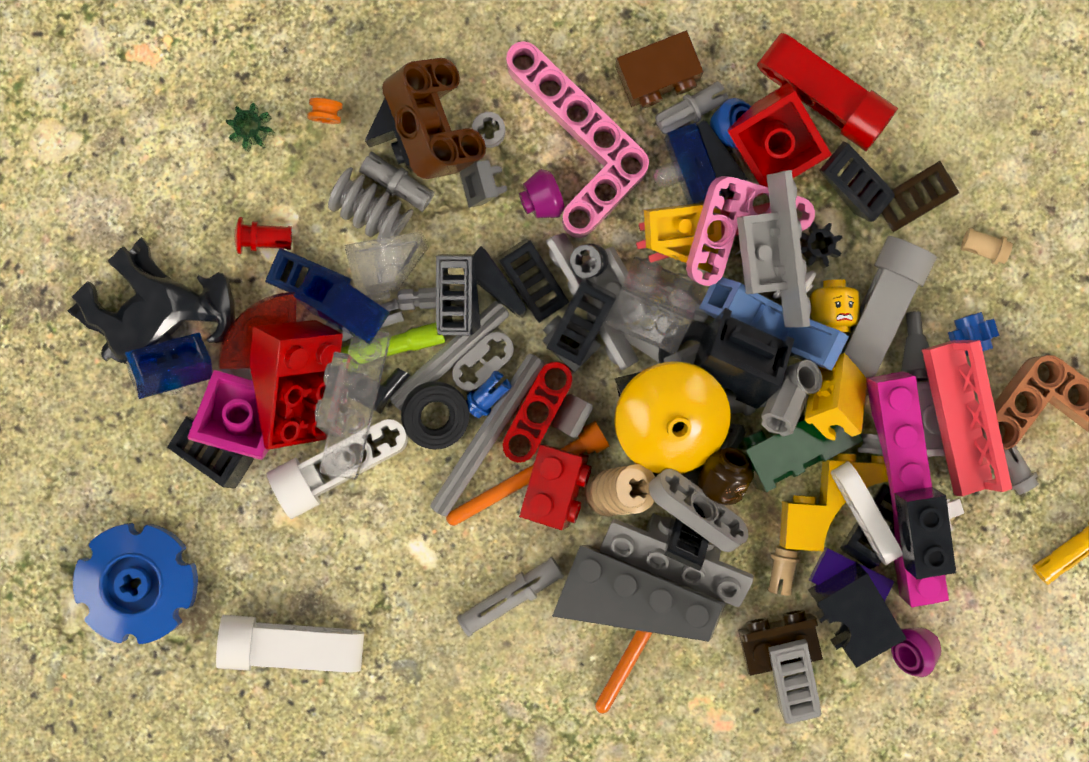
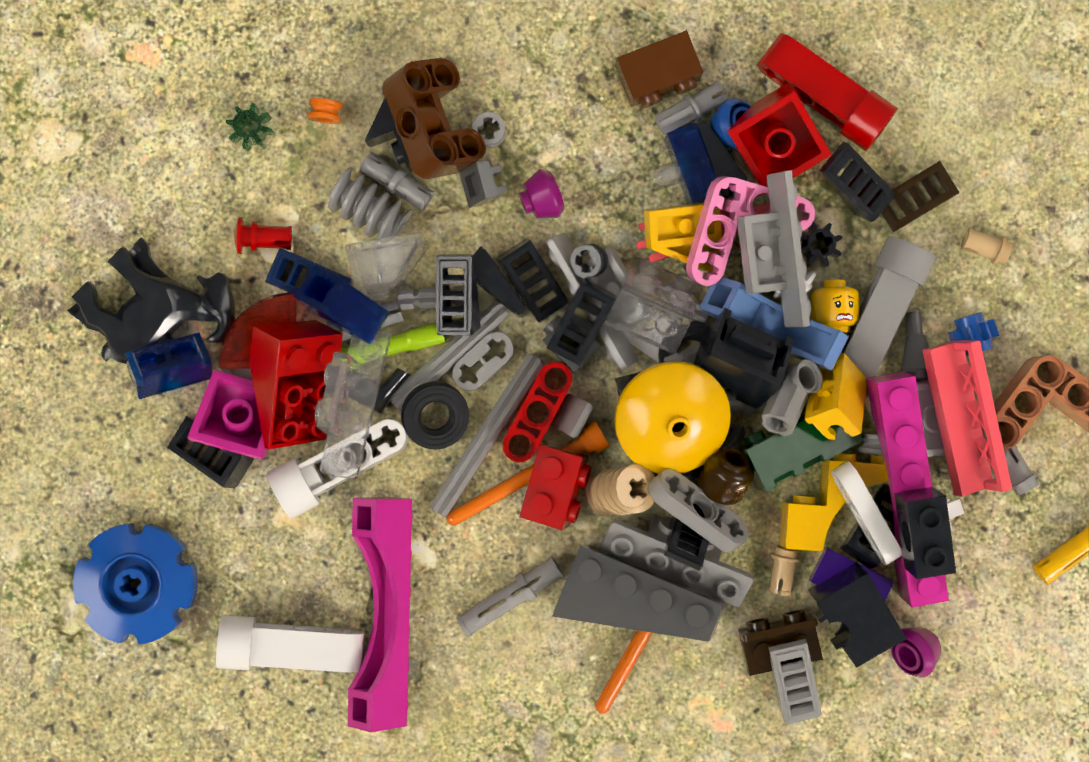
(381, 686): none -> dark pink arch
(487, 395): blue pin -> none
(584, 132): bright pink beam -> none

